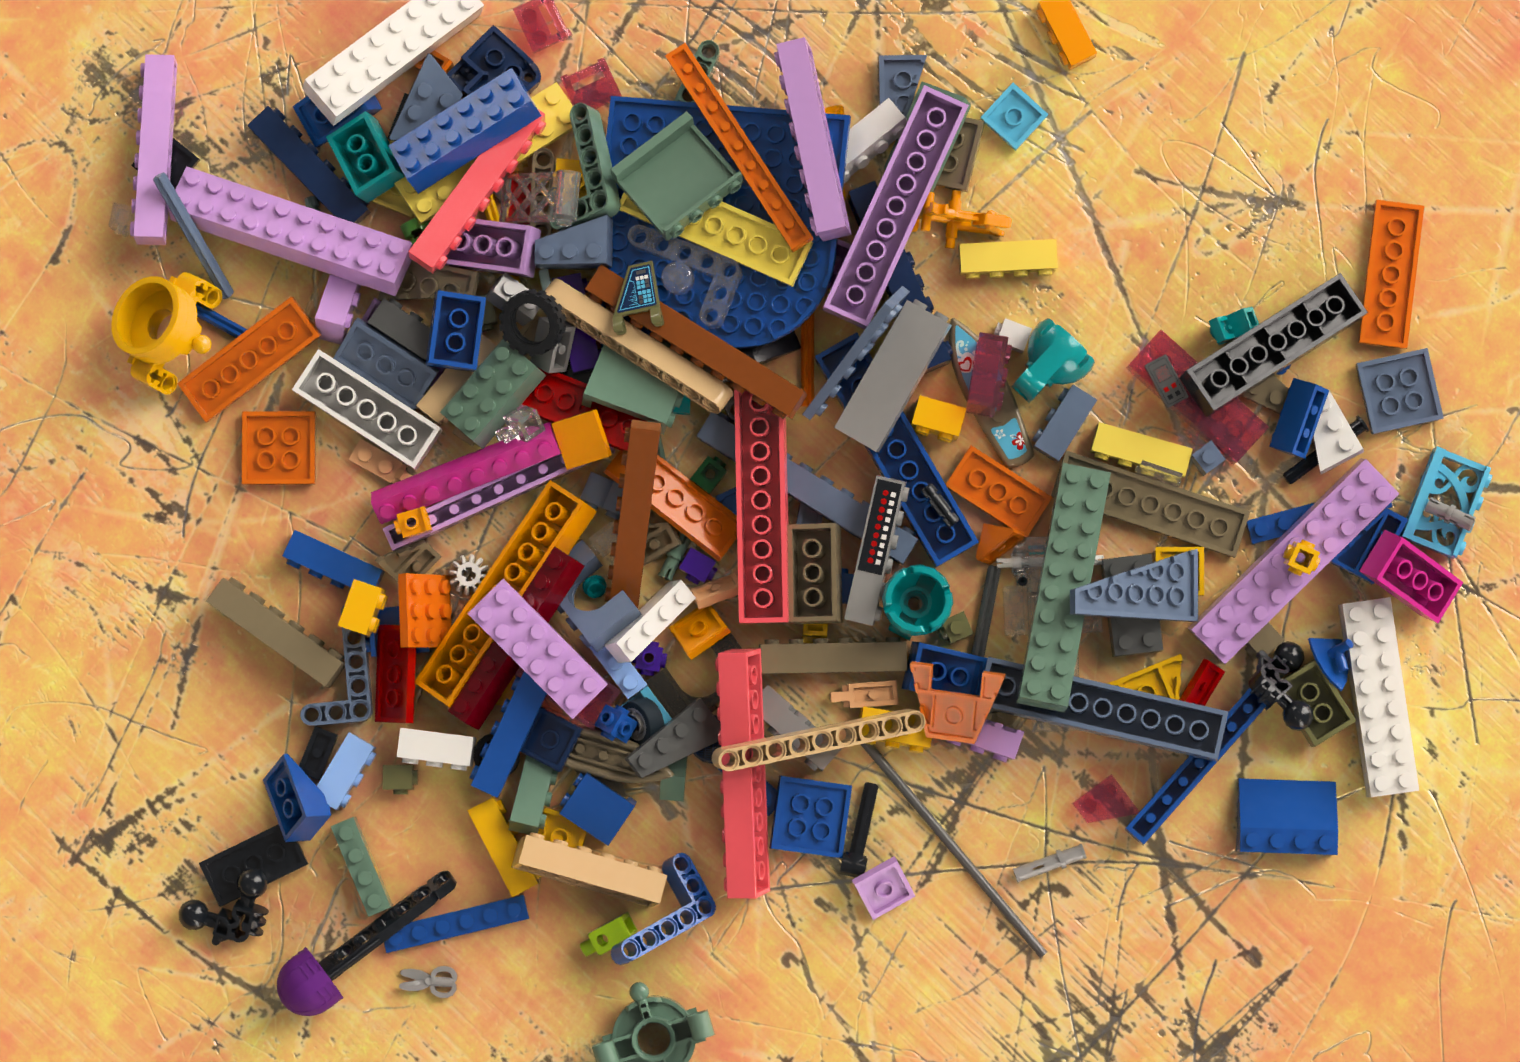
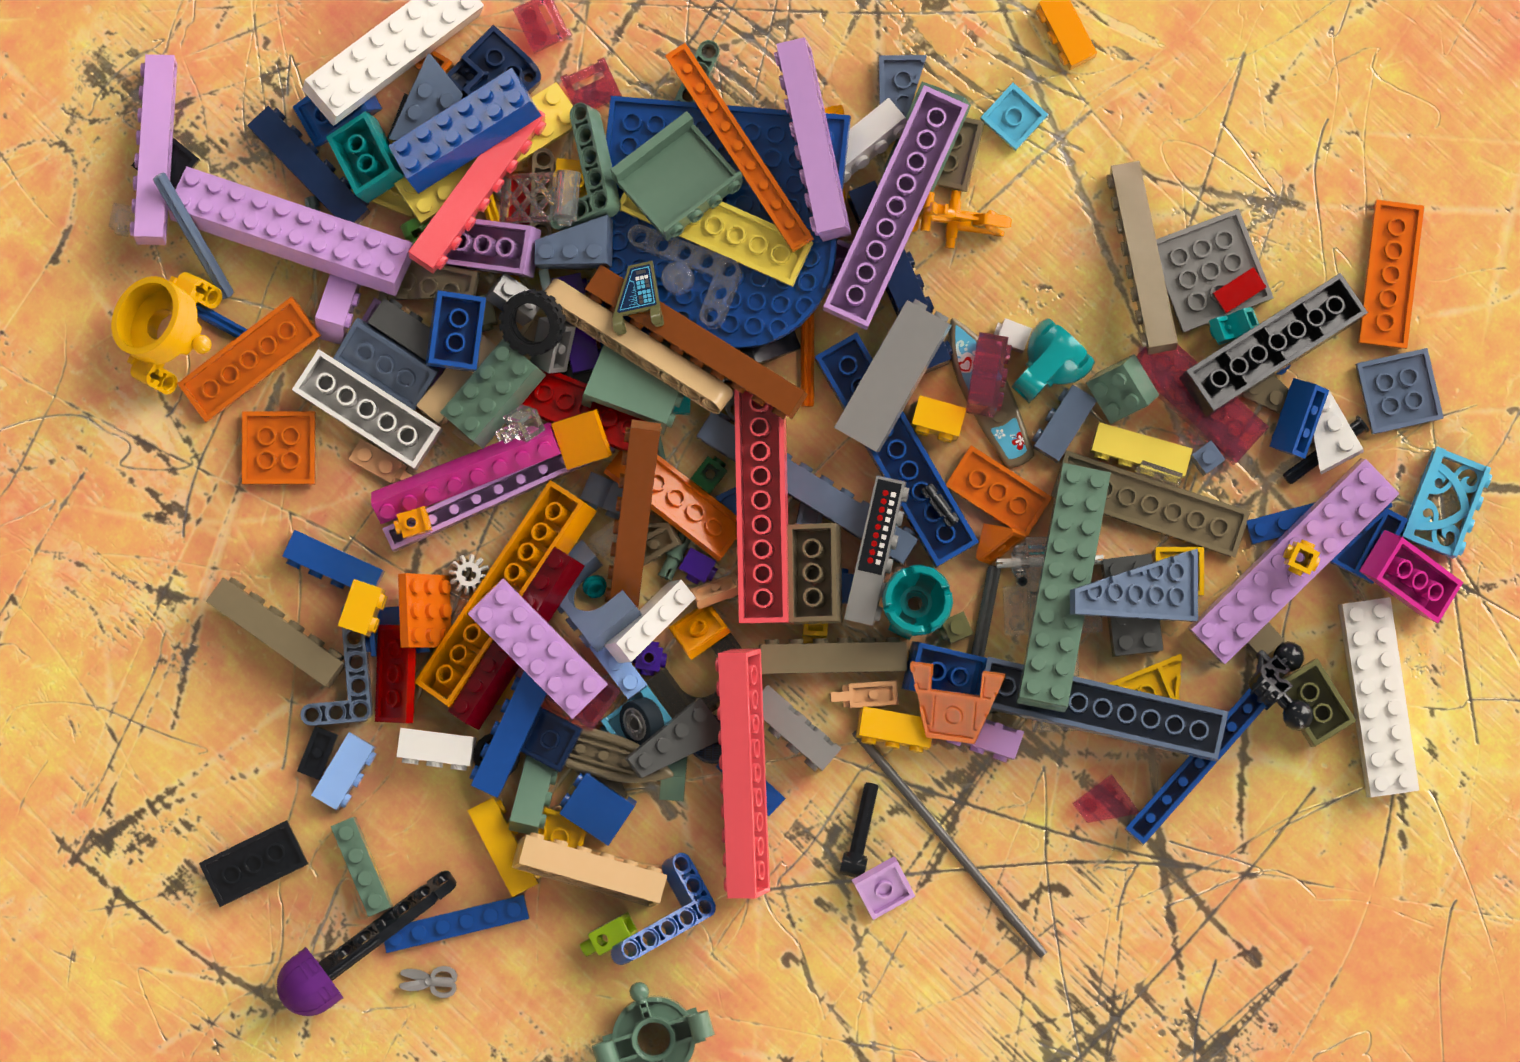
(251, 885): black piece -> none
(295, 801): blue slope -> none
(399, 778): olive brick -> none
(413, 558): dark tan wing -> none
(616, 723): blue brick -> none
(810, 816): blue plate -> none
(830, 739): tan beam -> none
(857, 352): sand blue wing -> none
(1008, 257): light yellow brick -> none
(1051, 862): light grey pin -> none
(1122, 389): none -> sand green brick
(1143, 258): none -> brick
(1166, 381): dark grey tile -> none
(1202, 683): red plate -> none
(1203, 261): none -> light grey plate
(1239, 290): none -> red tile
(1287, 816): blue slope -> none
(1332, 659): blue shield -> none
(1450, 514): light grey pin -> none

